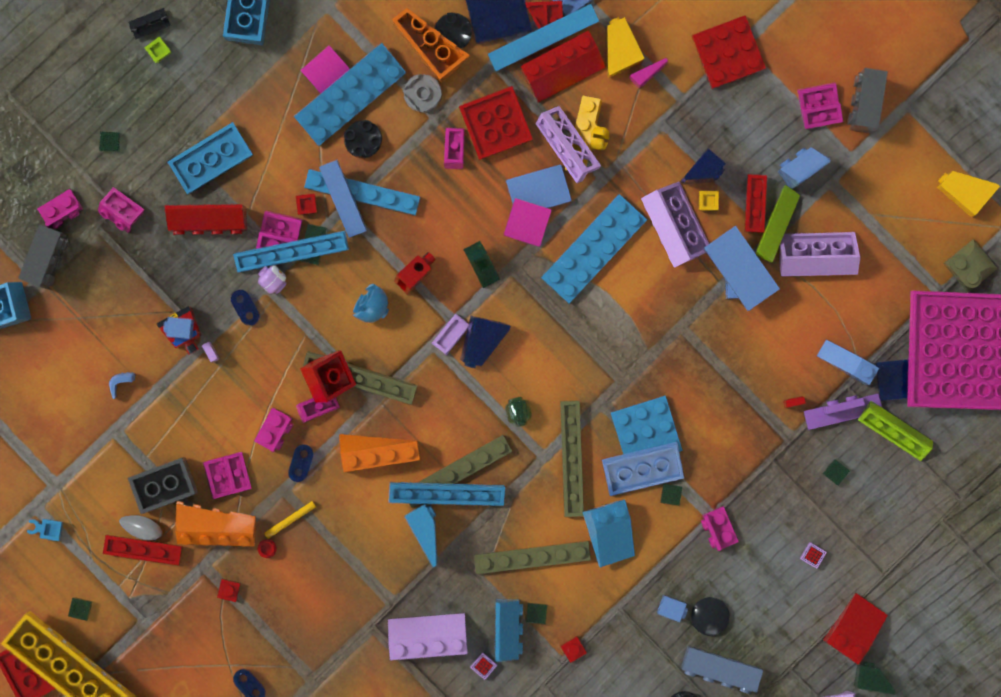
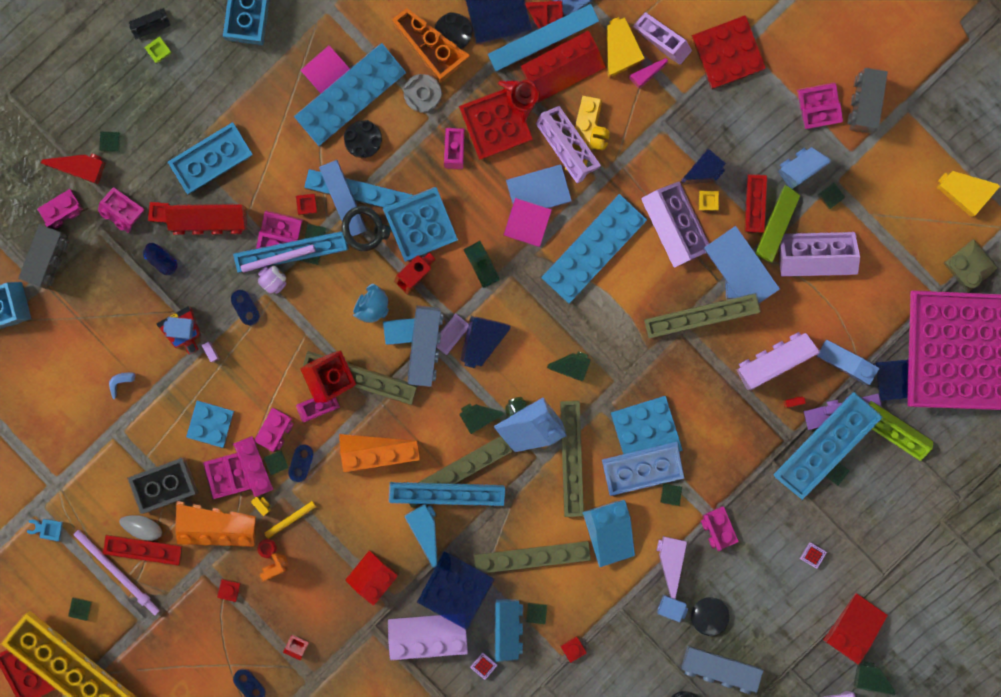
(81, 166): none -> red slope
(142, 598): none -> lavender bar
(157, 212): none -> red plate
(160, 259): none -> clear blue plate
(210, 424): none -> dark azure plate
(253, 466): none -> dark pink plate
(261, 505): none -> yellow plate
(275, 569): none -> orange bracket
(276, 462): none -> clear green tile
(278, 258): none -> lavender bar
(295, 647): none -> red plate
(371, 578): none -> red slope
(381, 230): none -> pearl dark grey piece
(398, 331): none -> dark azure slope
(420, 224): none -> dark azure plate
(423, 346): none -> sand blue brick
(455, 590): none -> clear blue plate
(478, 416): none -> clear green slope
(521, 95): none -> red piece
(532, 427): none -> medium blue slope
(572, 365): none -> clear green slope
(663, 38): none -> lavender slope
(671, 558): none -> lavender slope
(702, 315): none -> olive plate
(776, 361): none -> lavender slope
(828, 445): none -> dark azure plate
(831, 196): none -> clear green tile

